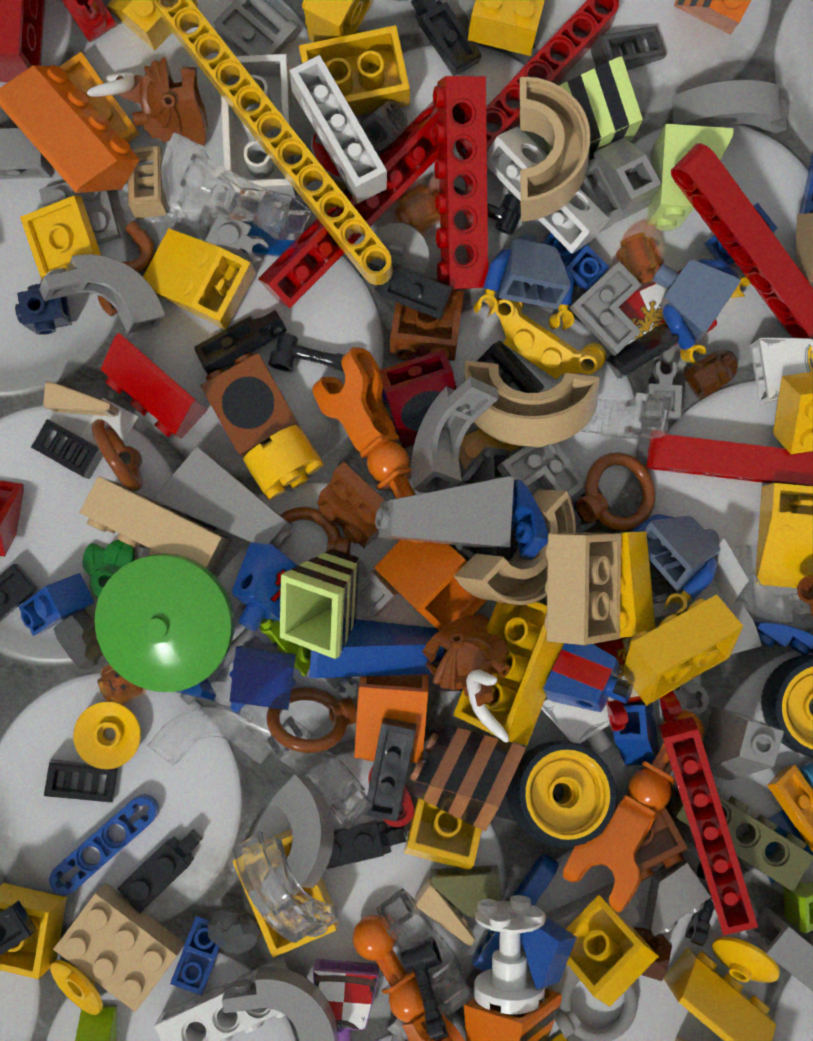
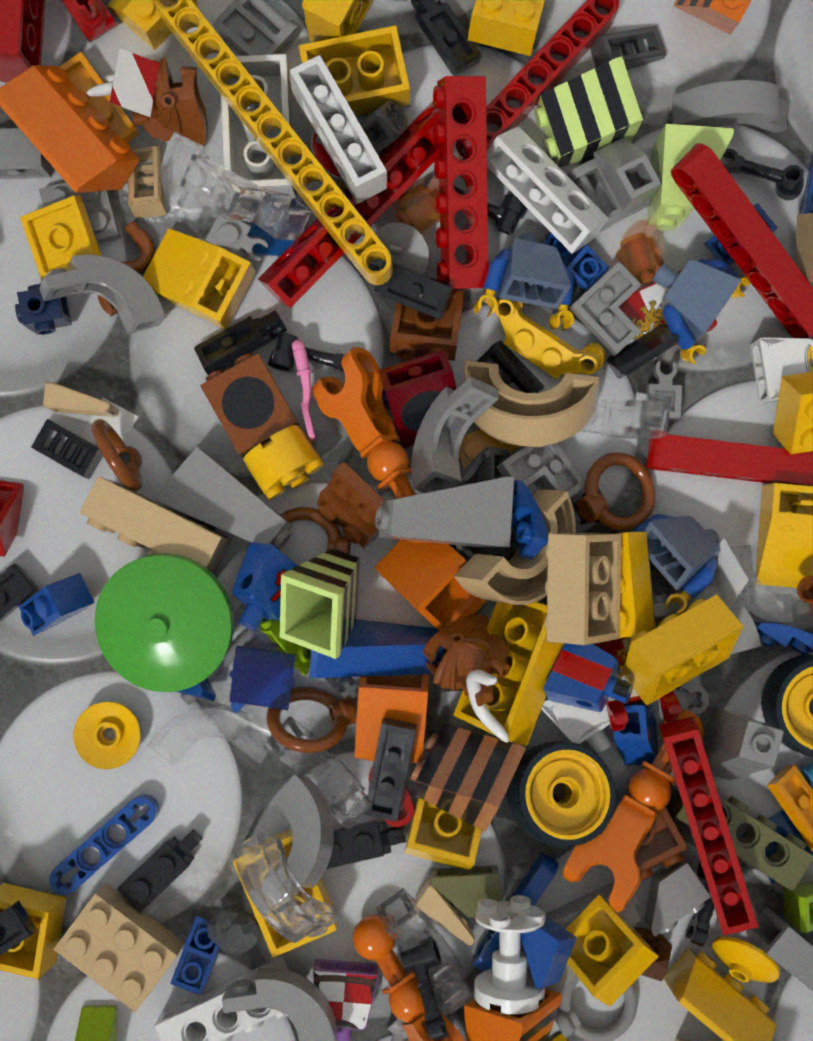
(52, 790): black slope -> none
(77, 986): yellow dish -> none
(79, 639): dark grey rock -> none
(104, 563): green plate -> none
(117, 688): clear orange head -> none
(134, 82): none -> white sticker
(150, 388): red slope -> none
(304, 372): none -> bright pink piece
(374, 591): light grey plate -> none
(564, 125): tan brick -> none
(711, 373): reddish brown rock -> none
(784, 188): none -> black brick

